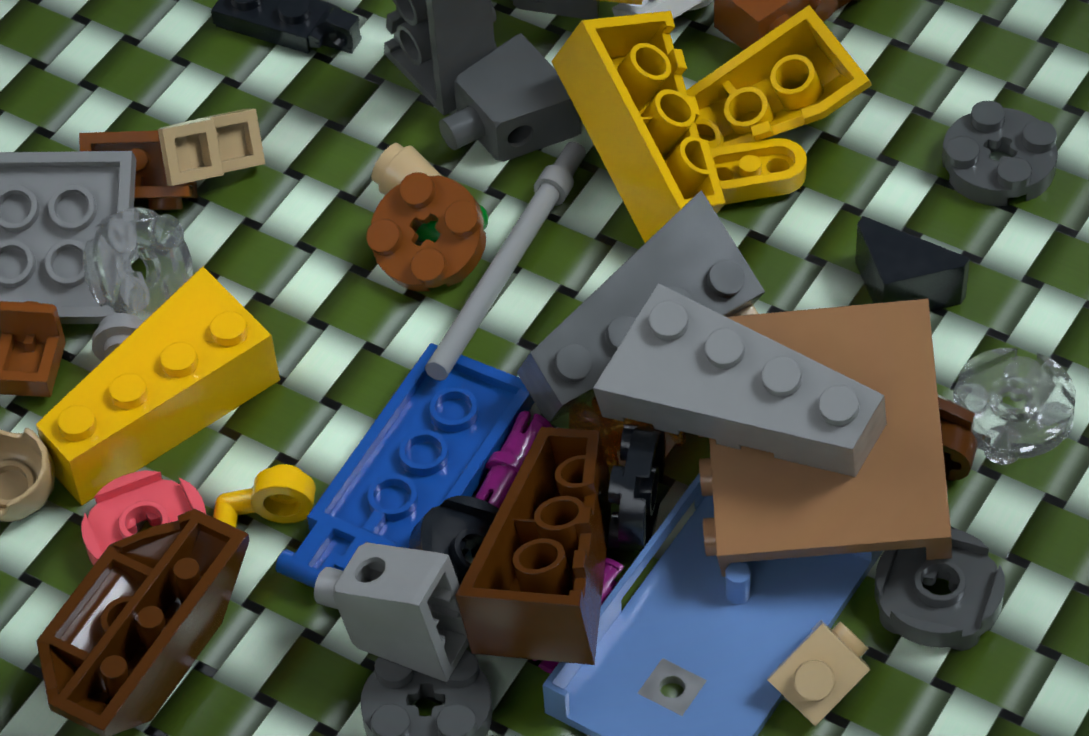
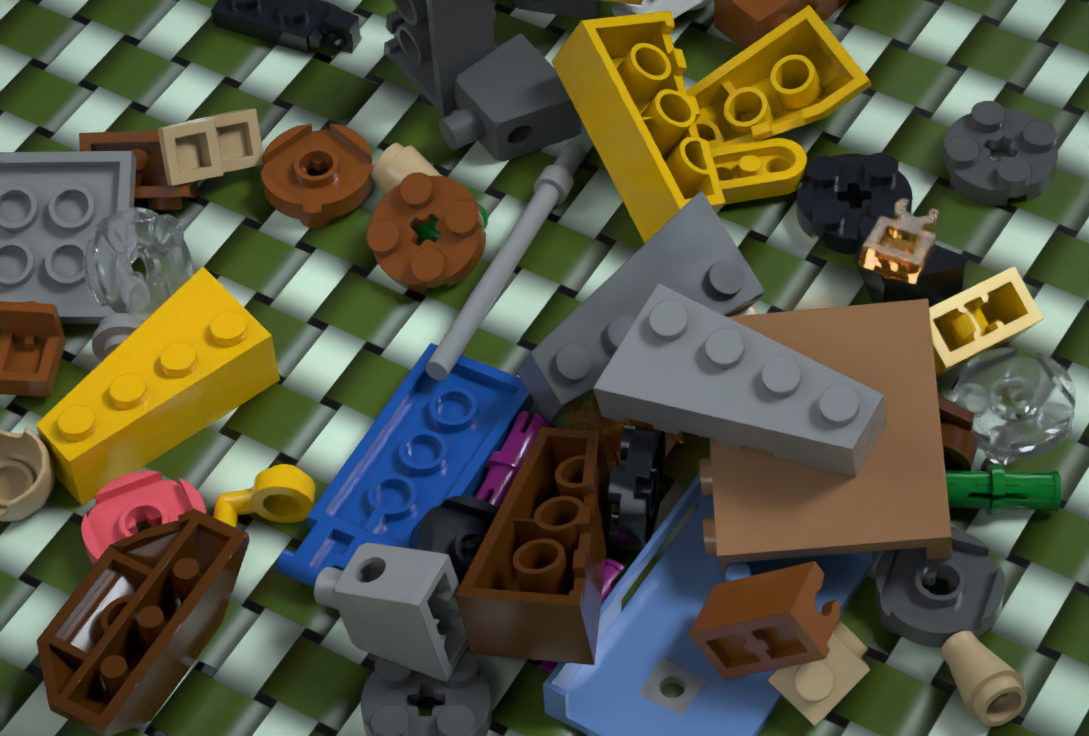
(321, 197): none -> dark orange plate
(765, 622): none -> dark orange hinge
(844, 177): none -> black plate
(900, 245): none -> clear orange plate
(981, 319): none -> yellow brick
(984, 681): none -> tan cone
(1003, 490): none -> green pin

